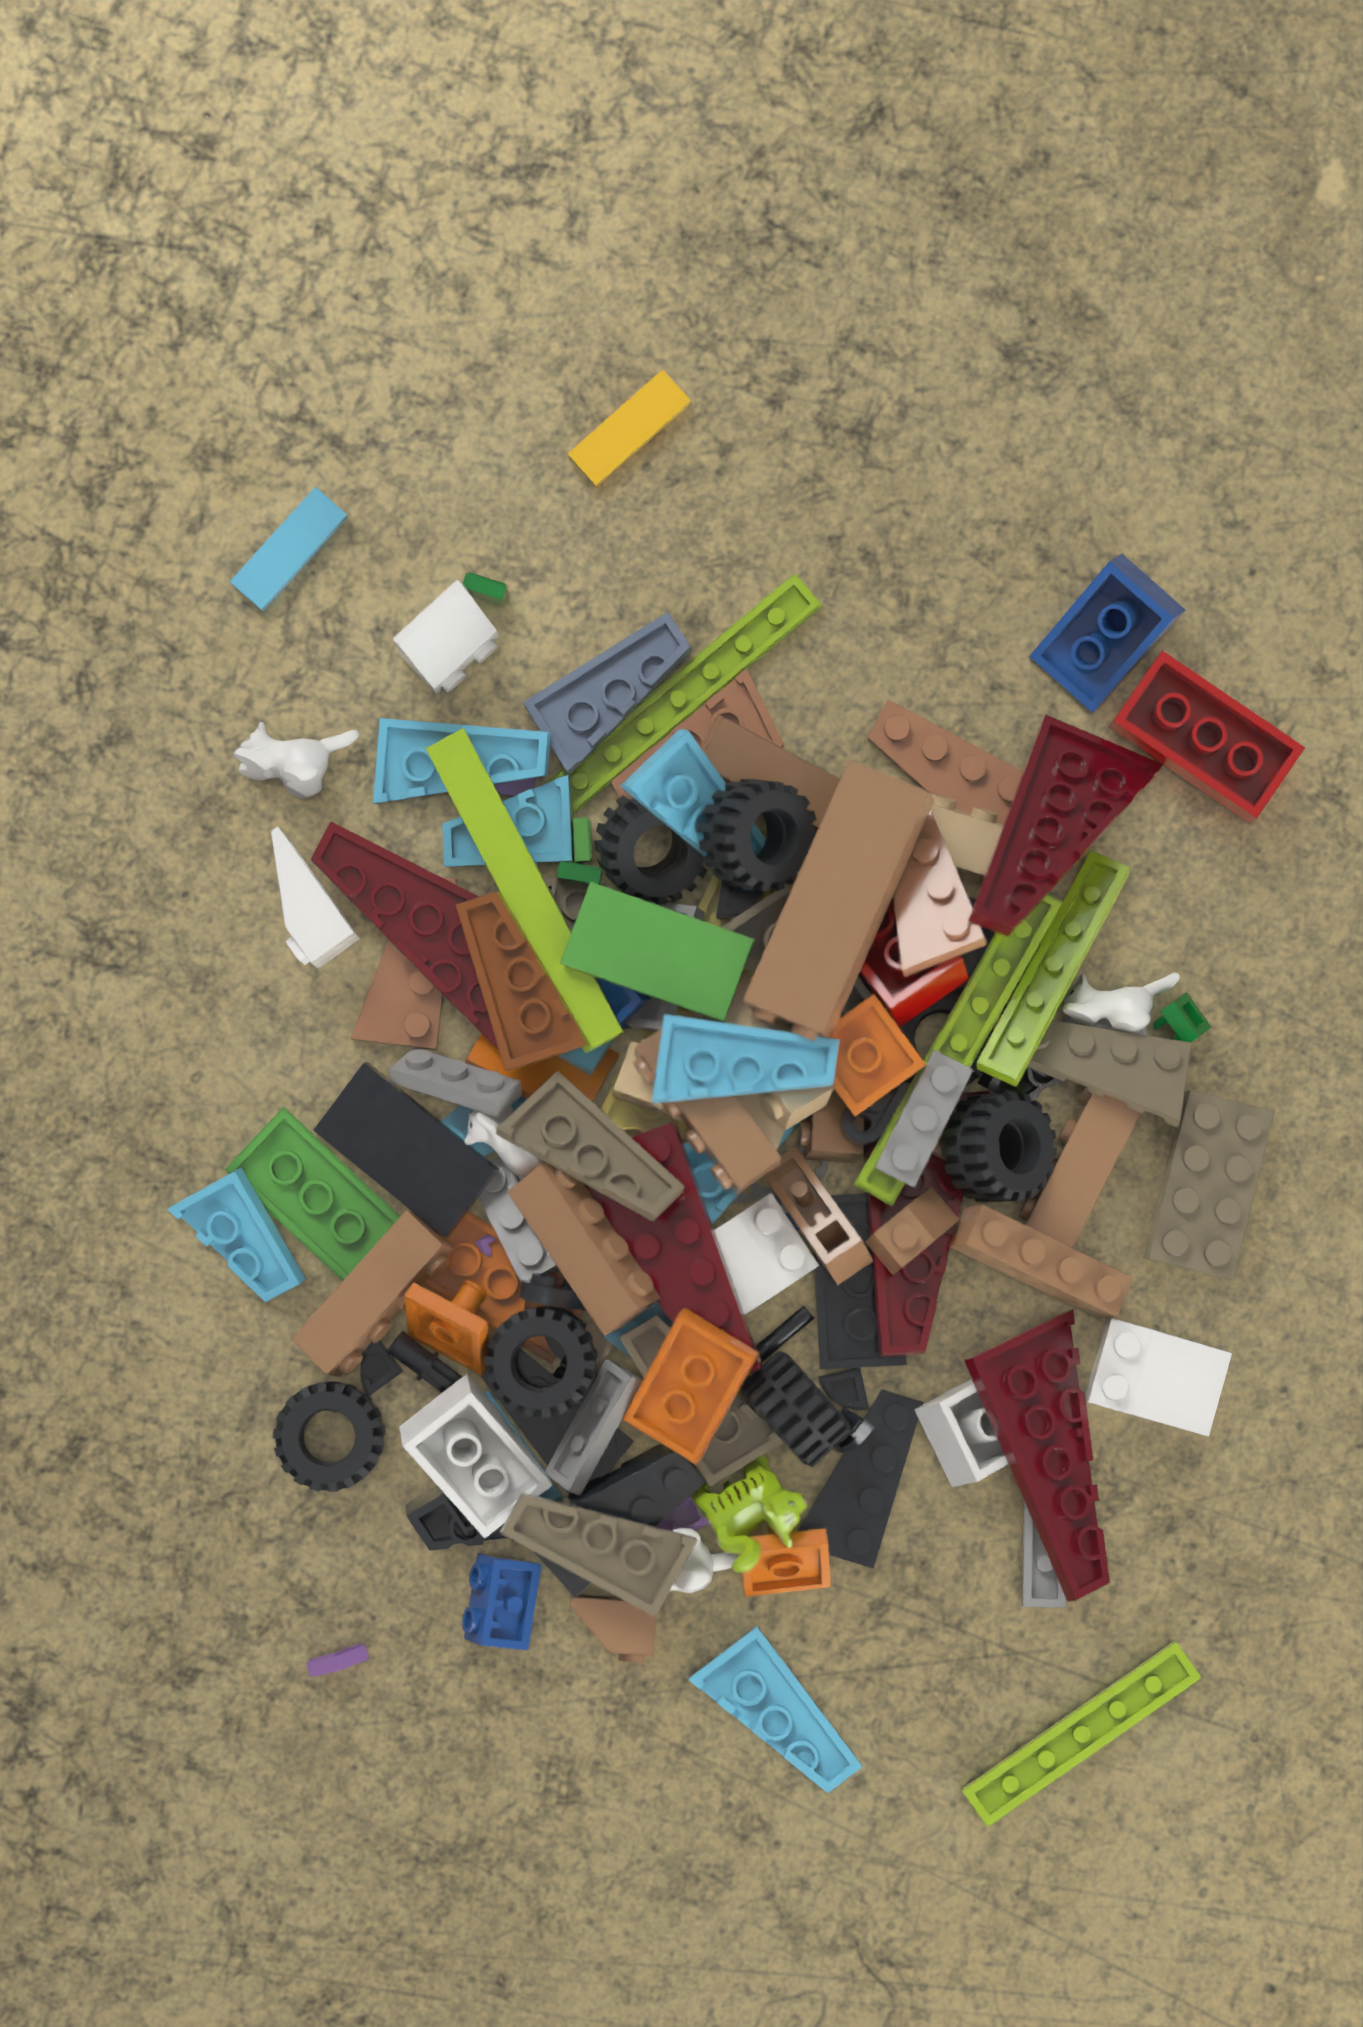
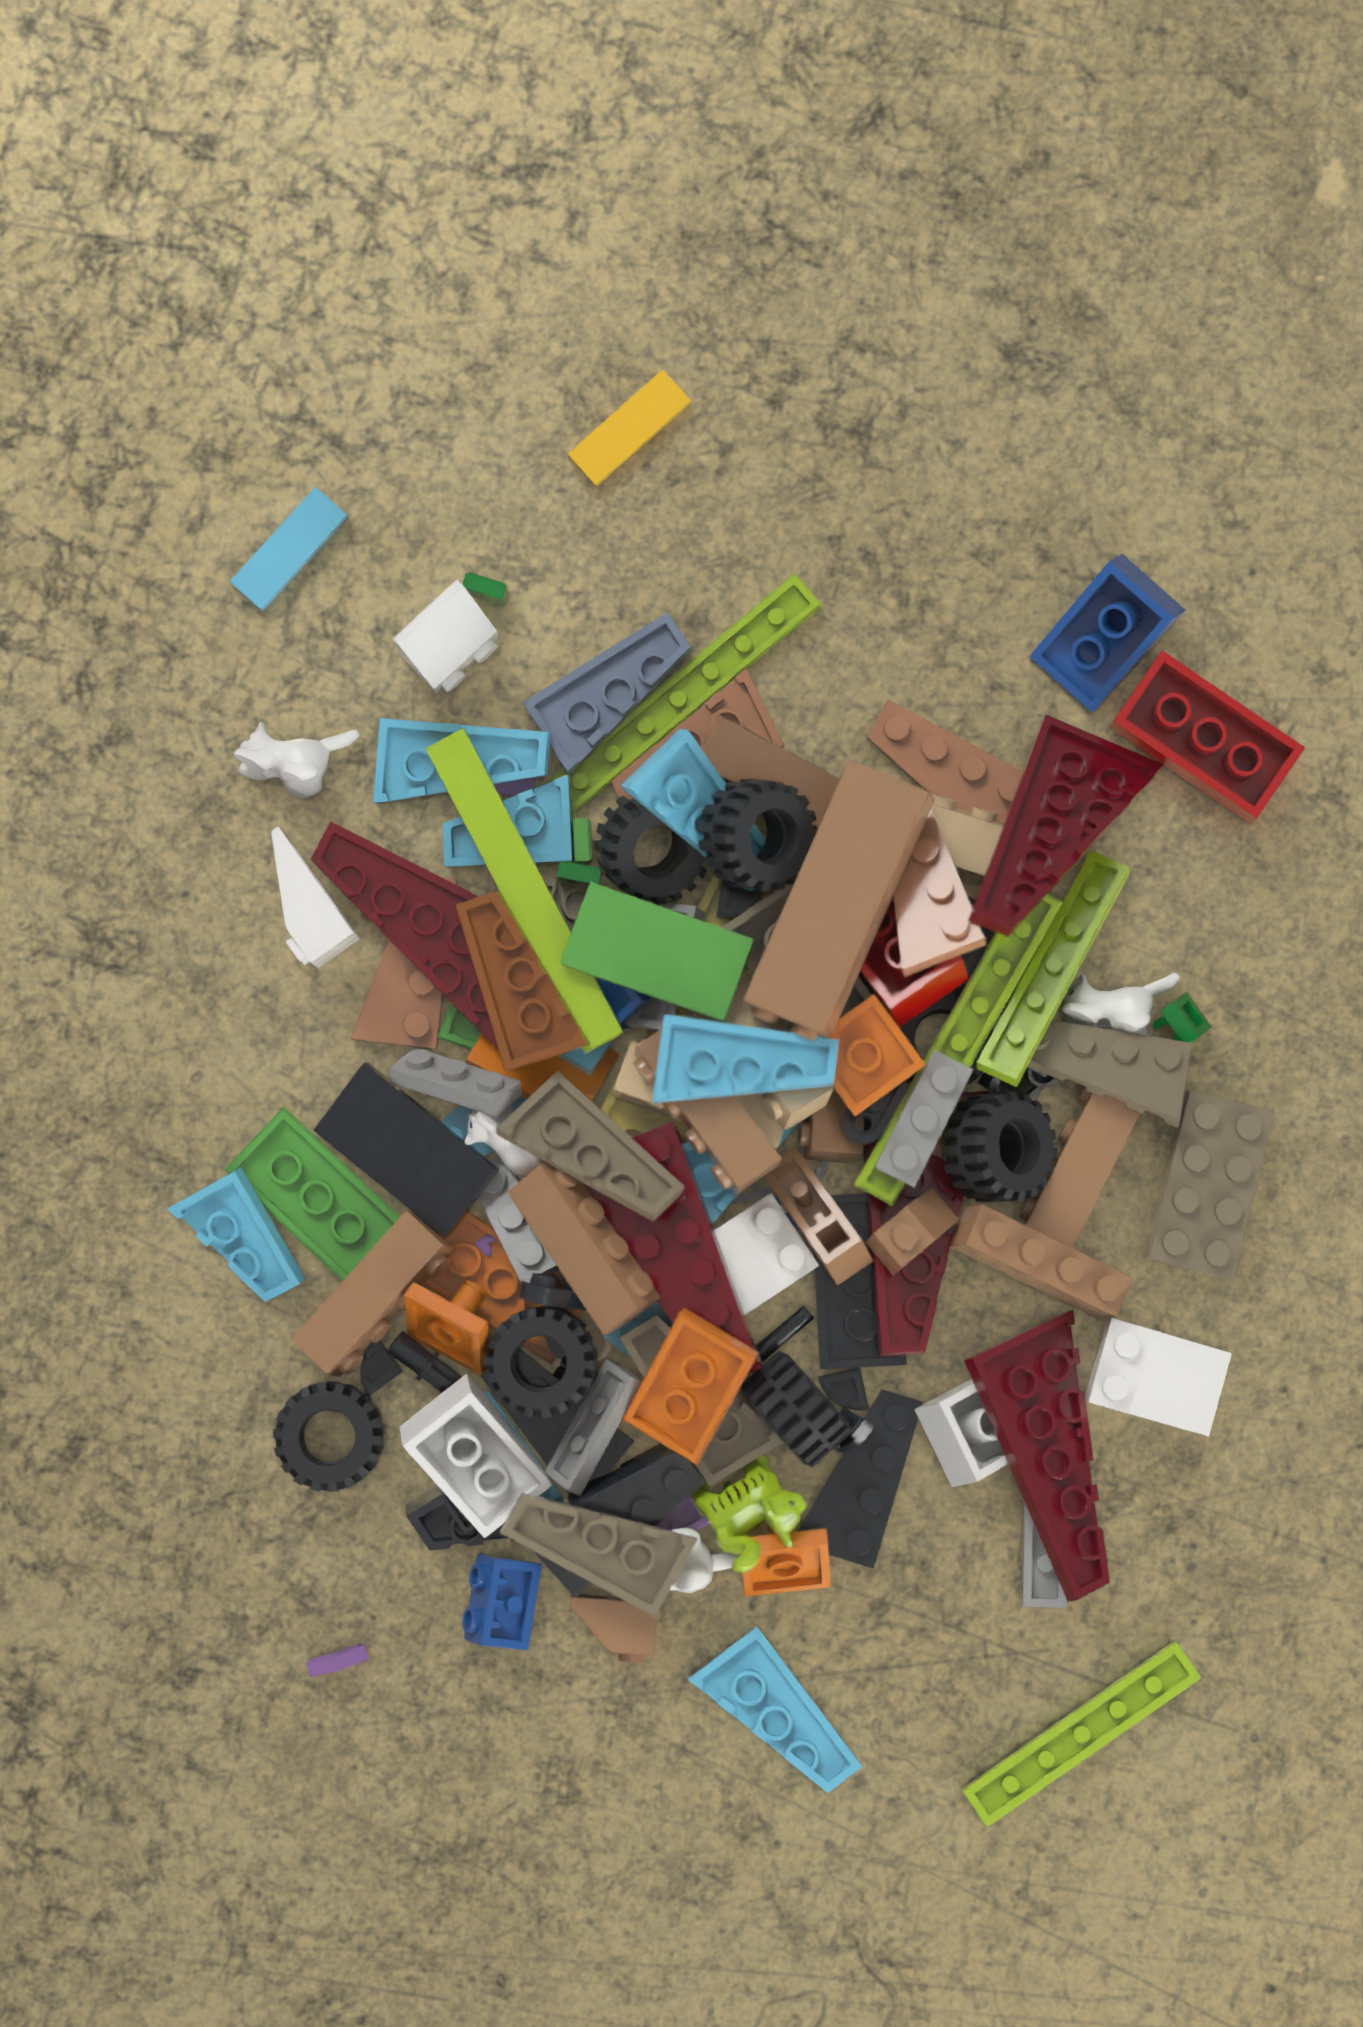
(458, 1030): none -> bright green tile

